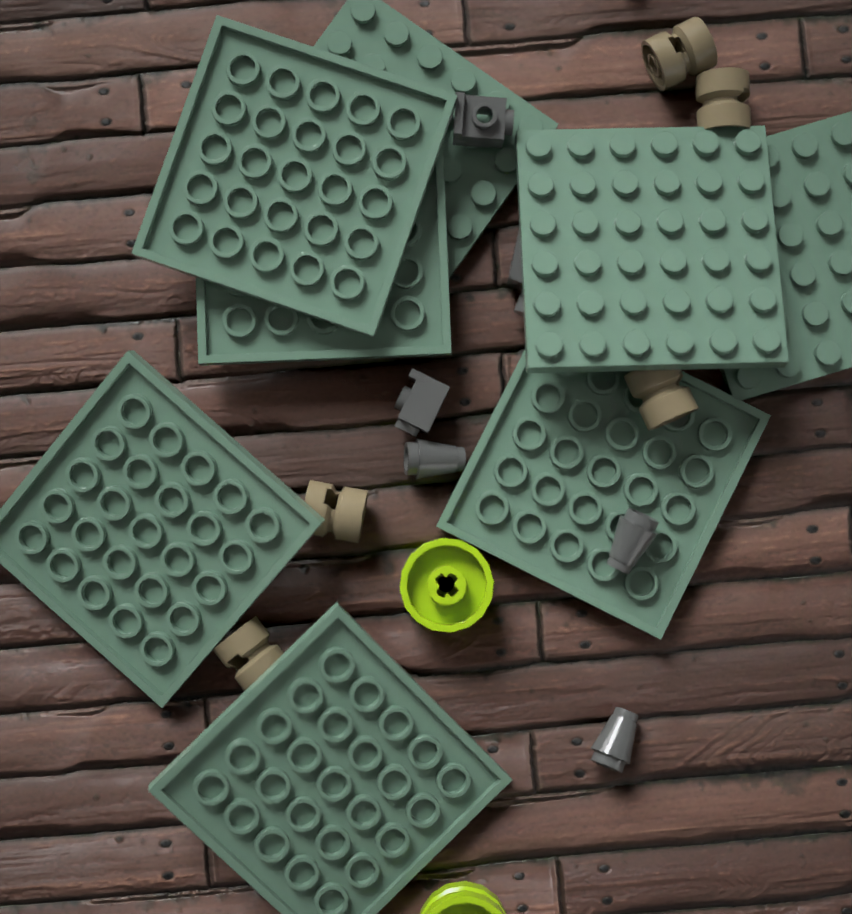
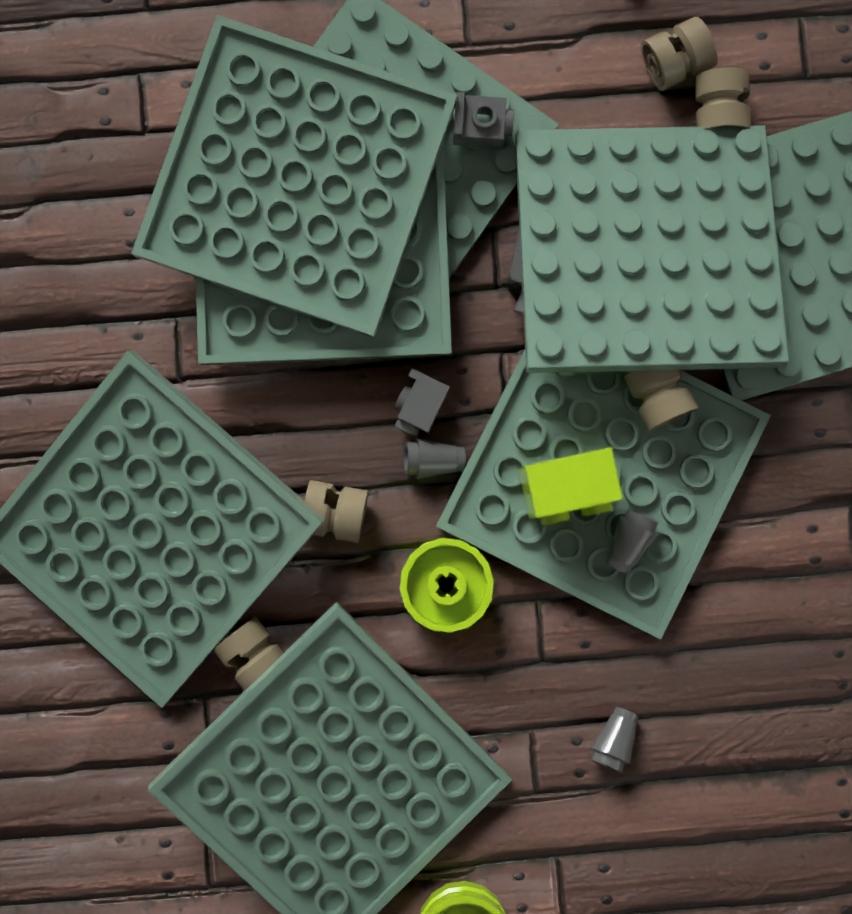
(570, 484): none -> lime brick

